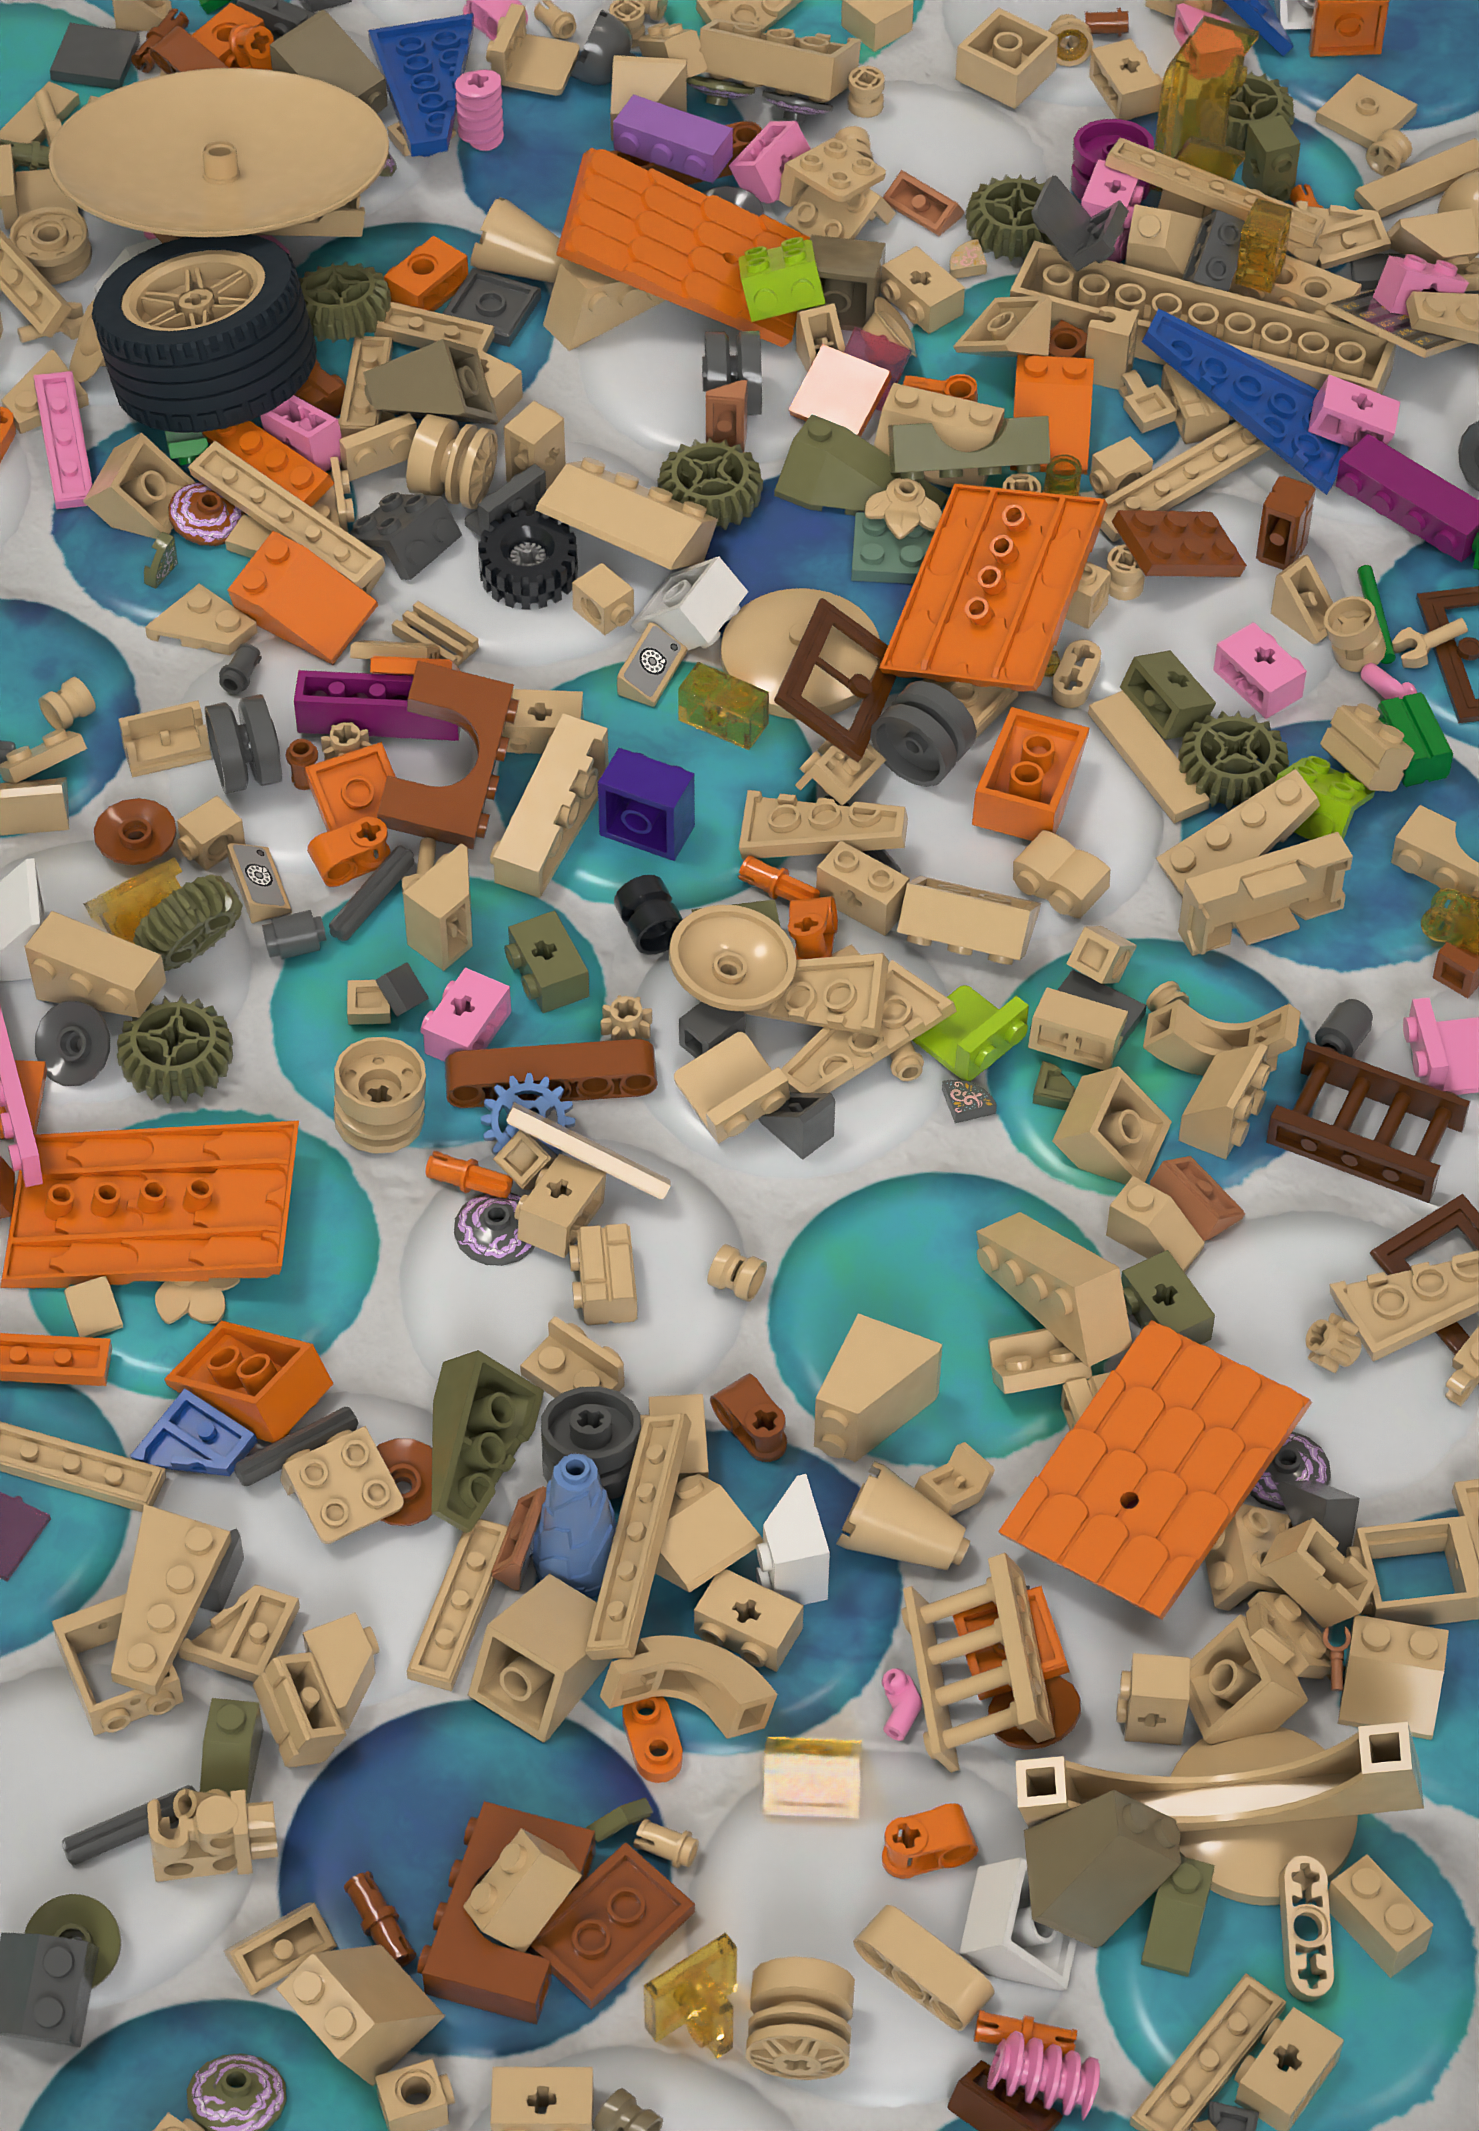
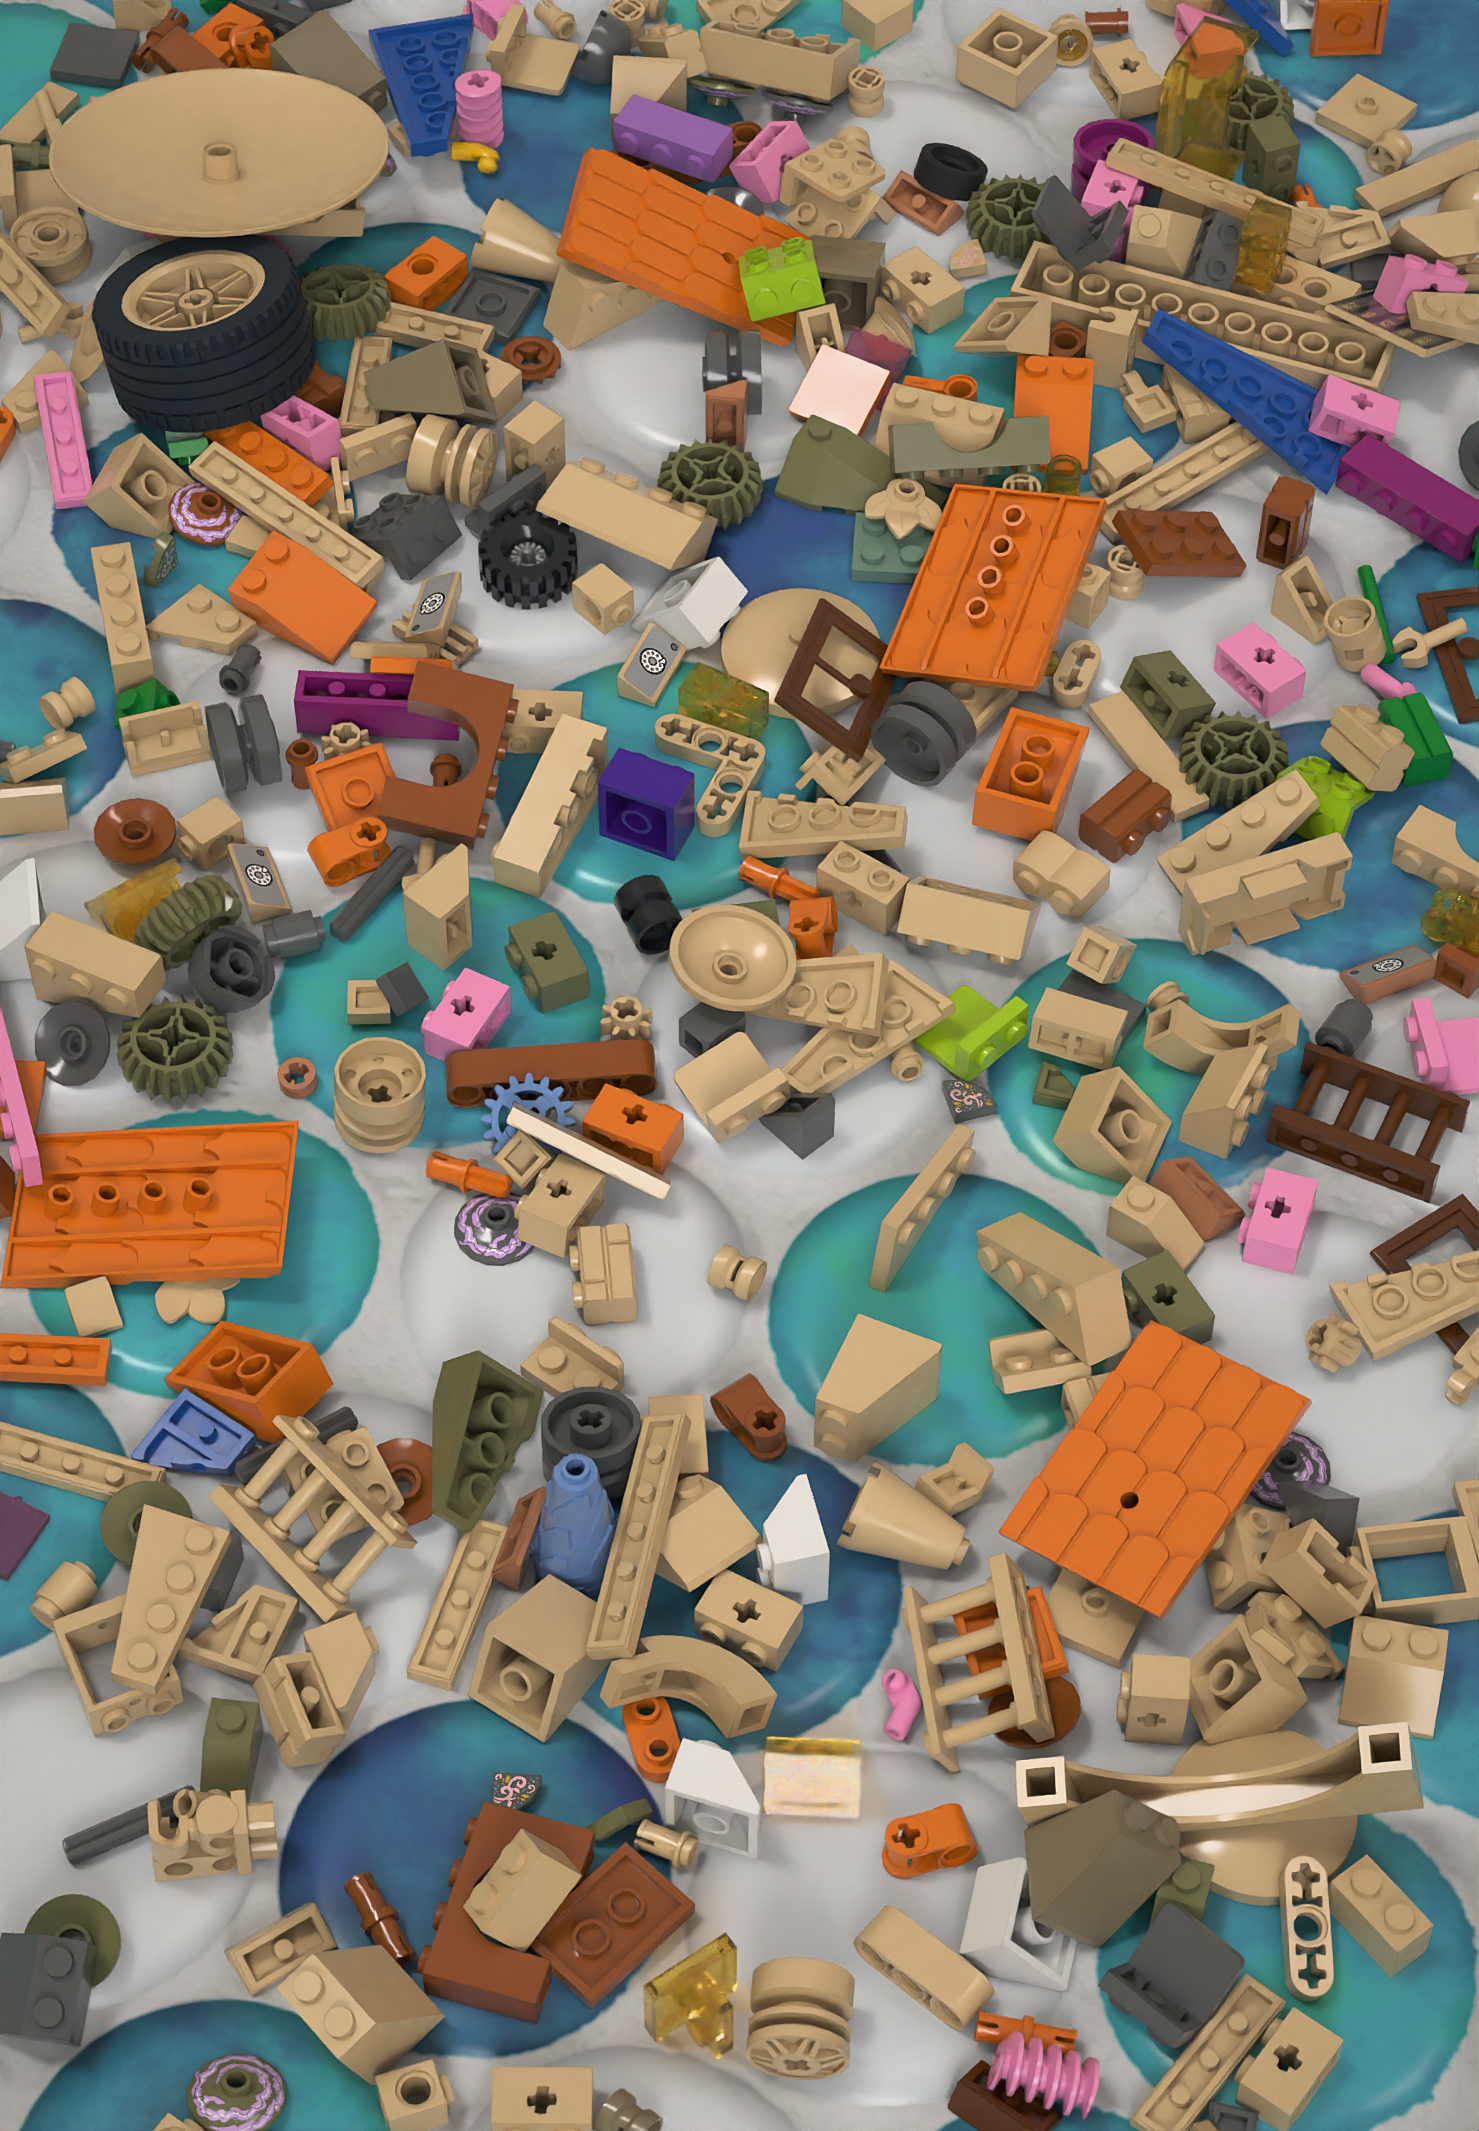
(64, 1593): none -> tan brick
(122, 616): none -> tan brick
(124, 1511): none -> olive dish
(144, 698): none -> green bracket
(230, 970): none -> dark grey cylinder
(272, 1534): none -> tan fence
(294, 1066): none -> nougat bush
(434, 609): none -> slope
(445, 770): none -> dark orange pin
(471, 151): none -> yellow arm
(515, 1790): none -> dark grey tile
(531, 349): none -> dark orange gear
(634, 1127): none -> orange brick
(712, 1799): none -> white slope
(728, 768): none -> tan beam
(918, 1206): none -> tan wing
(949, 171): none -> black tyre
(1092, 1618): none -> tan plate
(1126, 816): none -> dark orange brick
(1174, 1977): none -> dark grey bracket
(1278, 1220): none -> bright pink brick
(1336, 1659): nougat hand -> none
(1389, 974): none -> nougat slope

